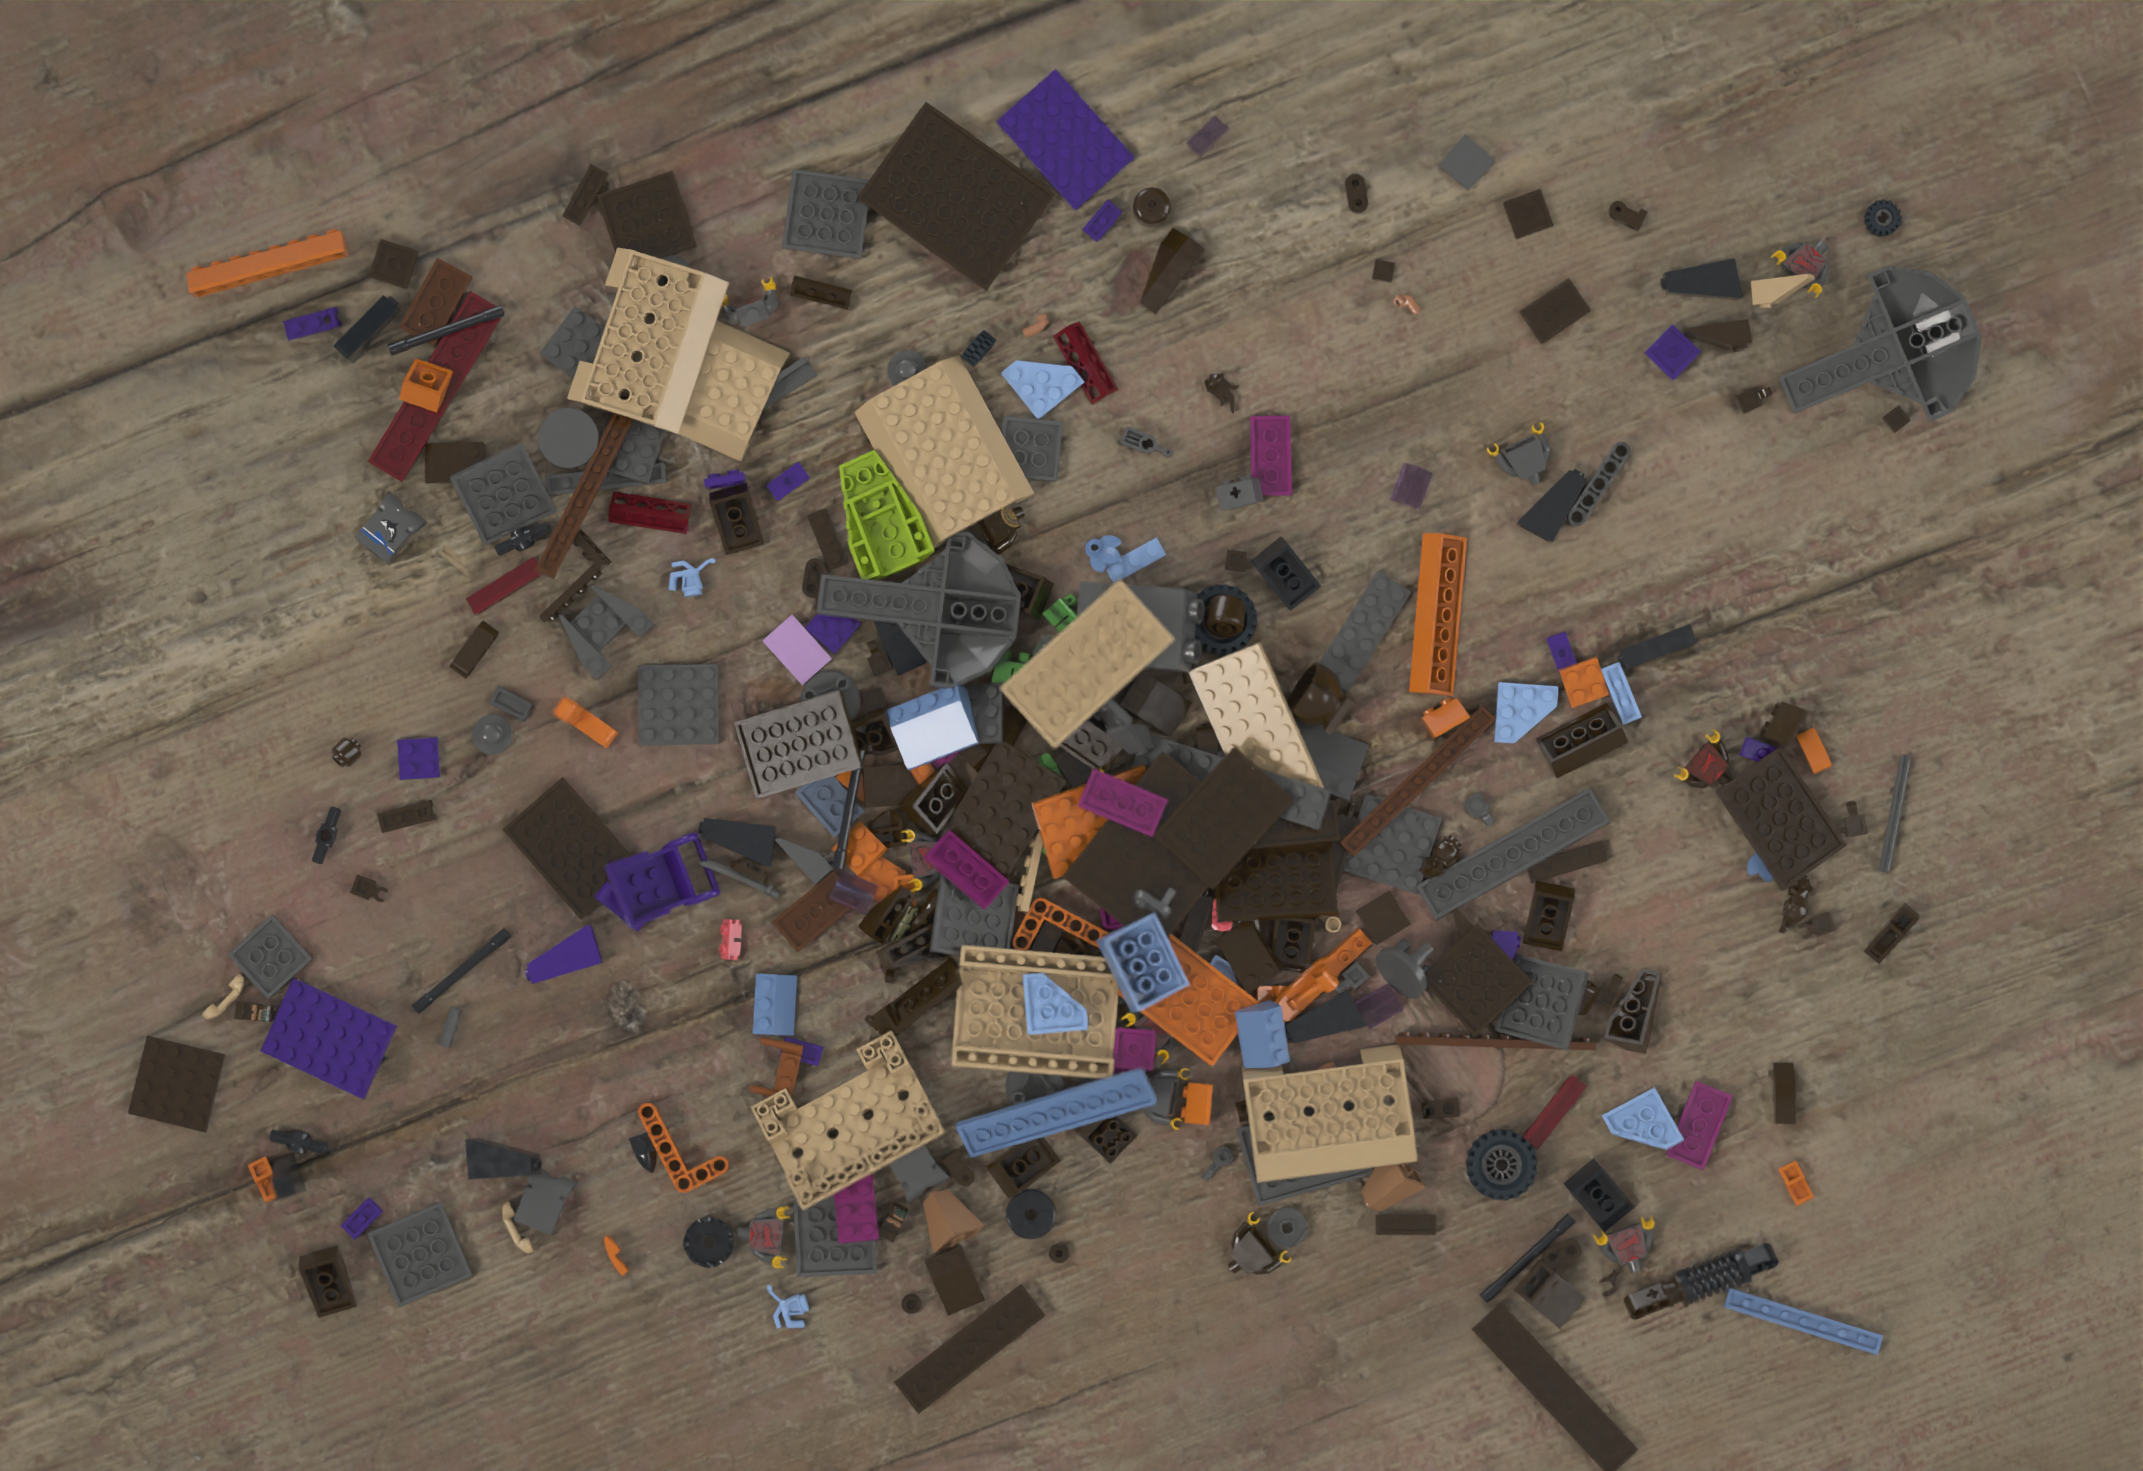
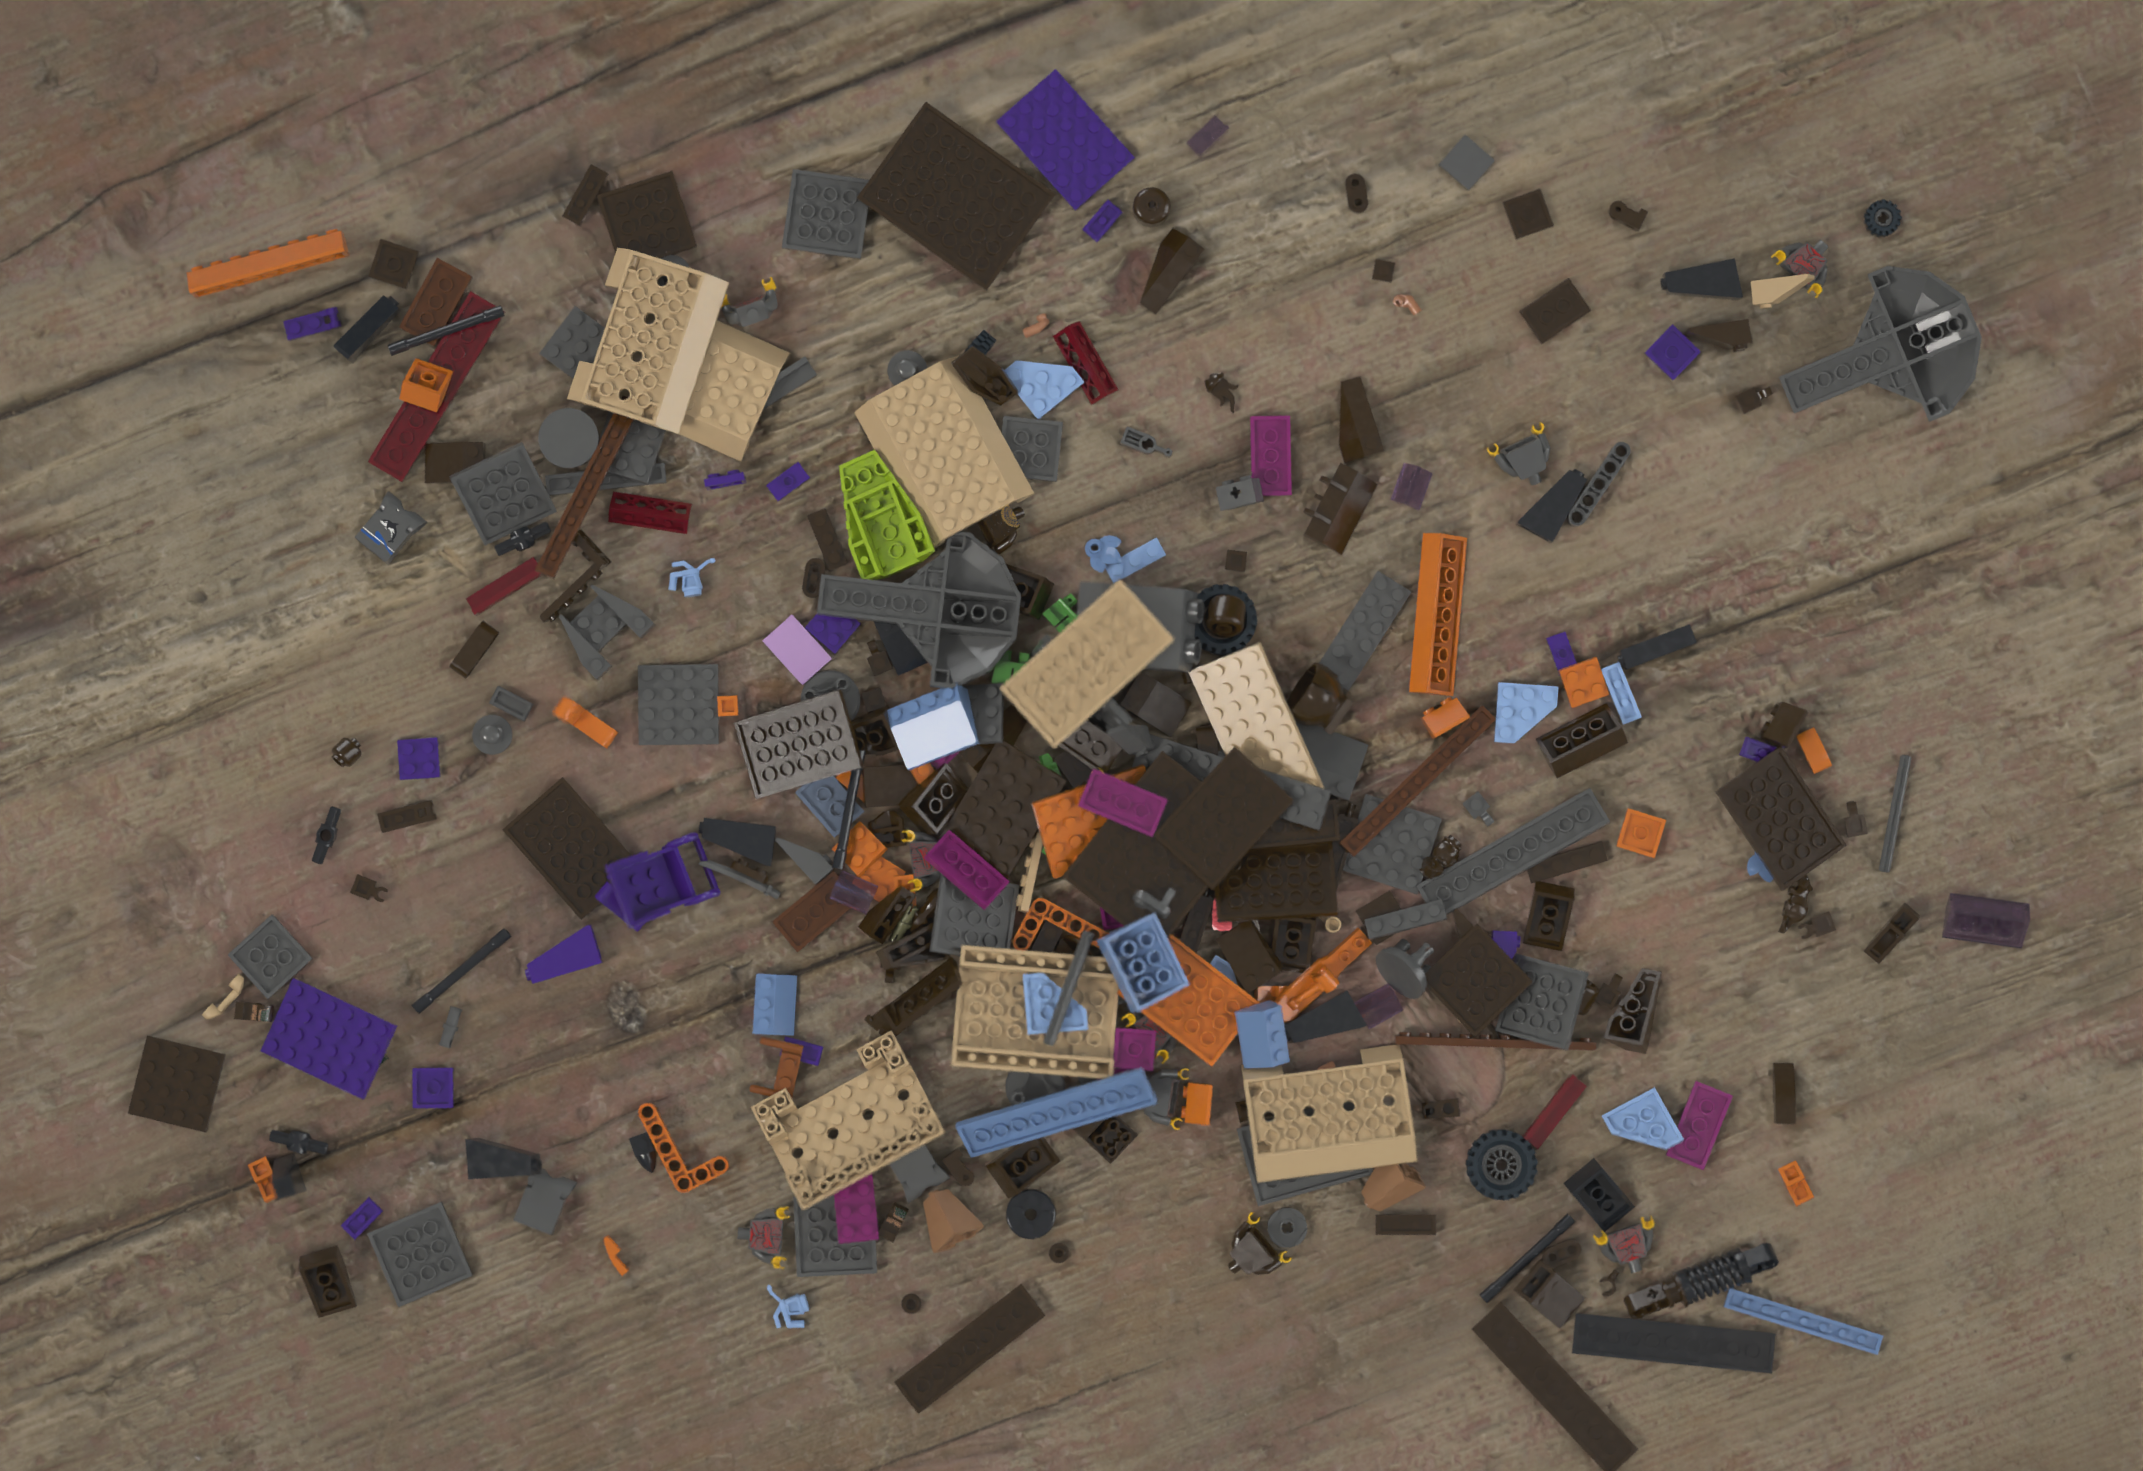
(433, 1087): none -> dark purple plate
(523, 1244): tan bar -> none
(698, 1252): black plate -> none
(727, 706): none -> orange plate
(729, 930): coral hinge -> none
(736, 518): dark brown slope -> none
(821, 292): dark brown plate -> none
(954, 1280): dark brown slope -> none
(984, 376): none -> dark brown piece
(1068, 988): none -> dark grey axle
(1222, 1157): dark grey plate -> none
(1285, 573): black slope -> none
(1339, 508): none -> dark brown piece
(1352, 977): dark grey plate -> none
(1357, 429): none -> dark brown wedge
(1405, 919): none -> dark grey plate
(1641, 833): none -> orange plate
(1673, 1343): none -> black plate
(1707, 765): dark brown torso -> none
(1896, 419): dark brown plate -> none
(1986, 920): none -> clear purple slope

